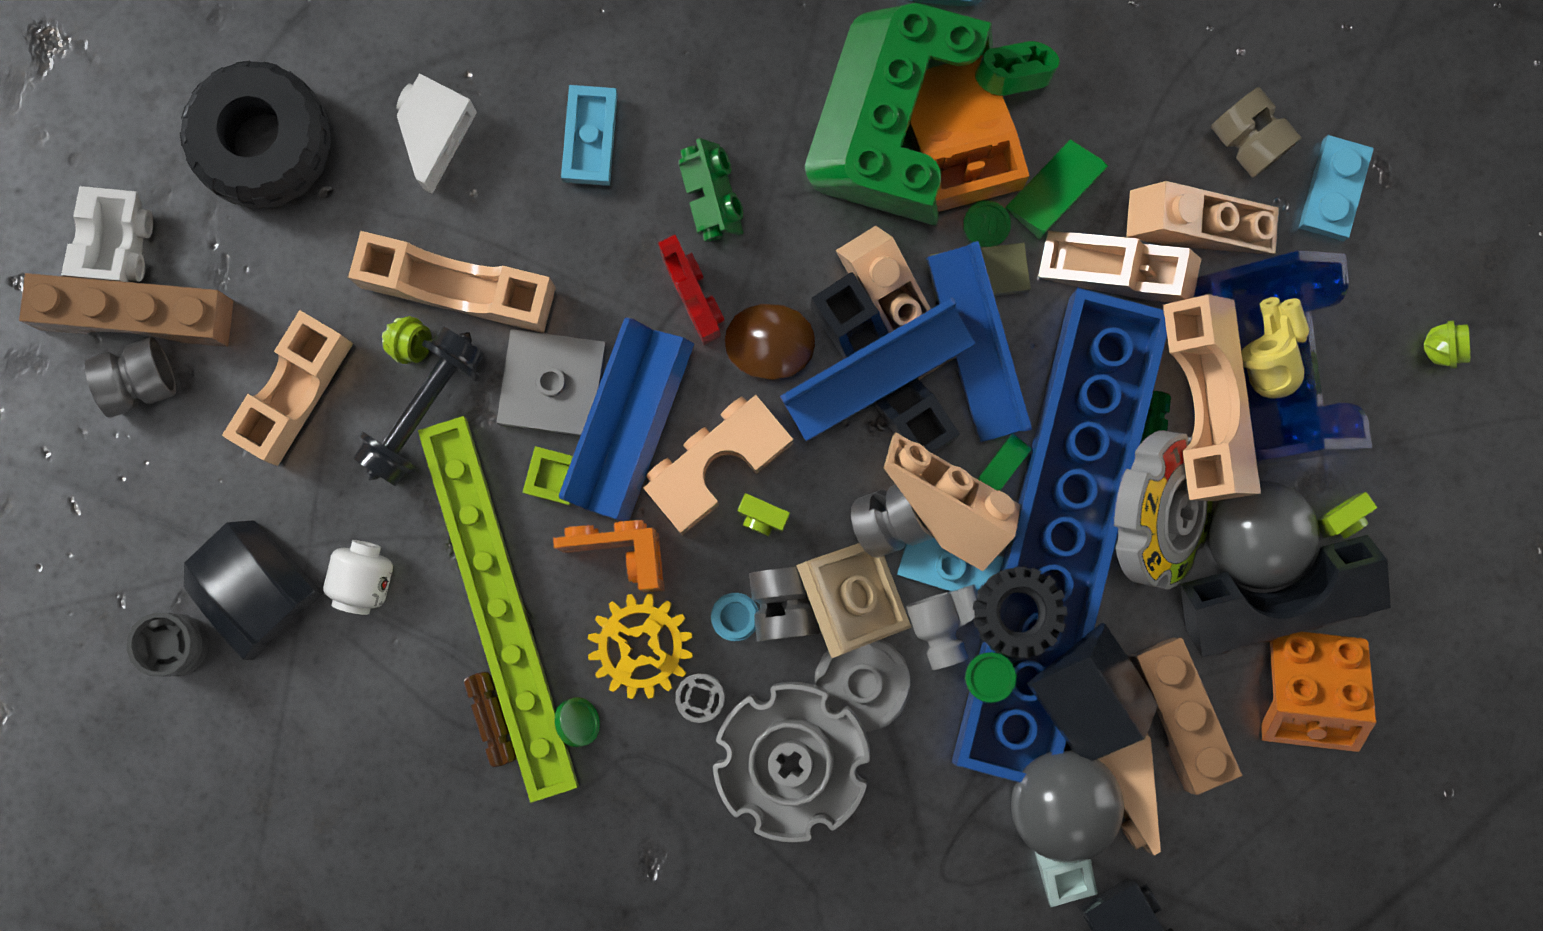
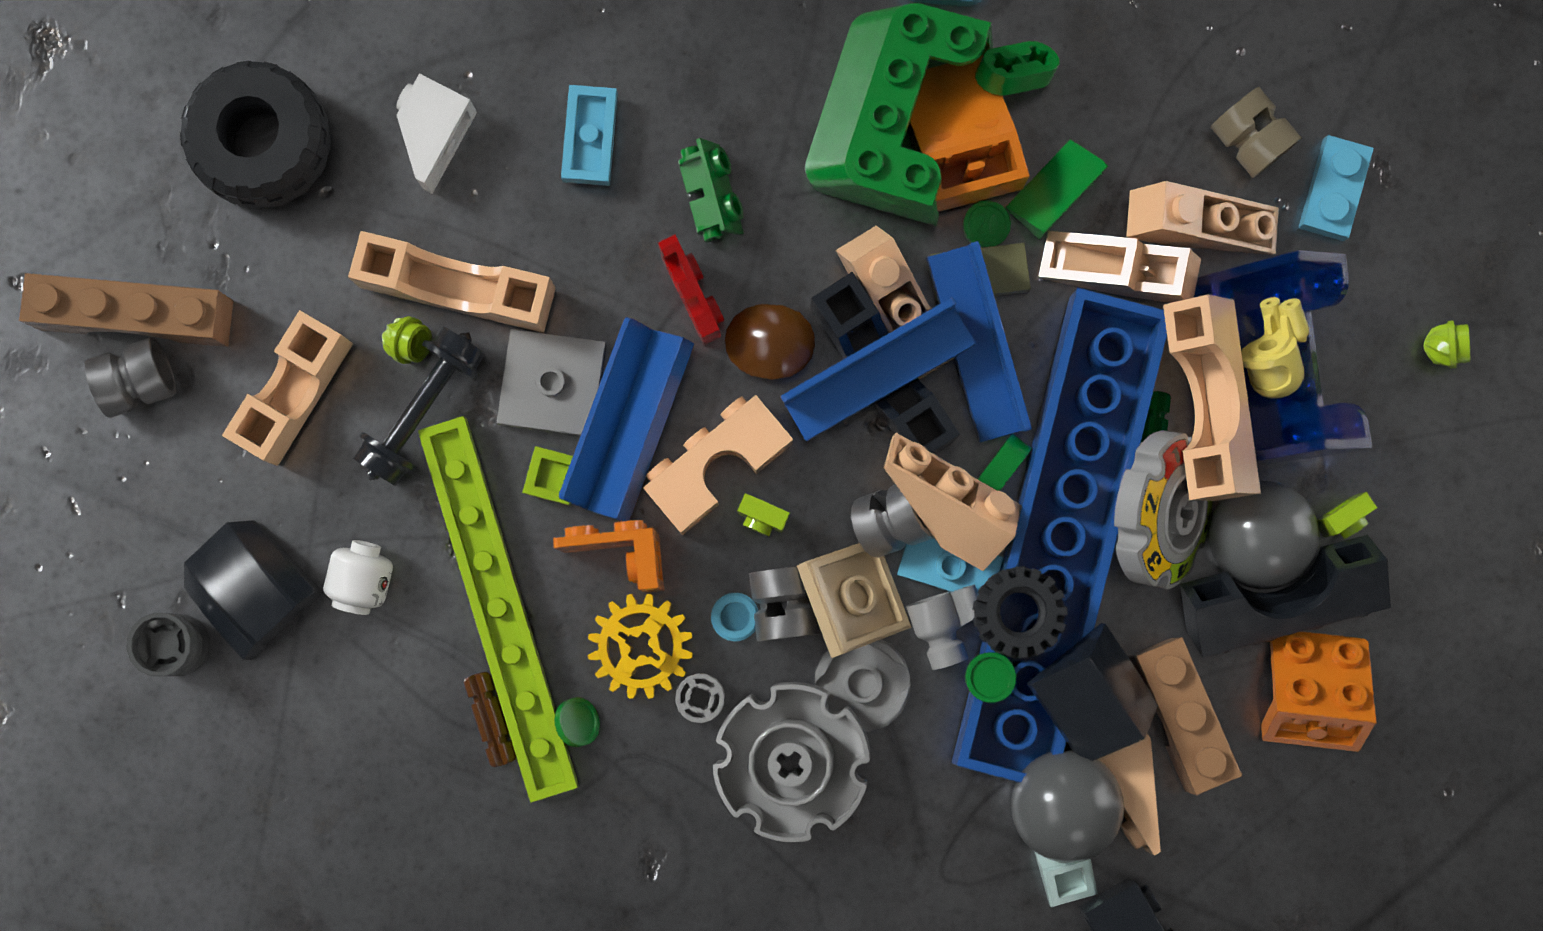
(108, 236): white cylinder -> none

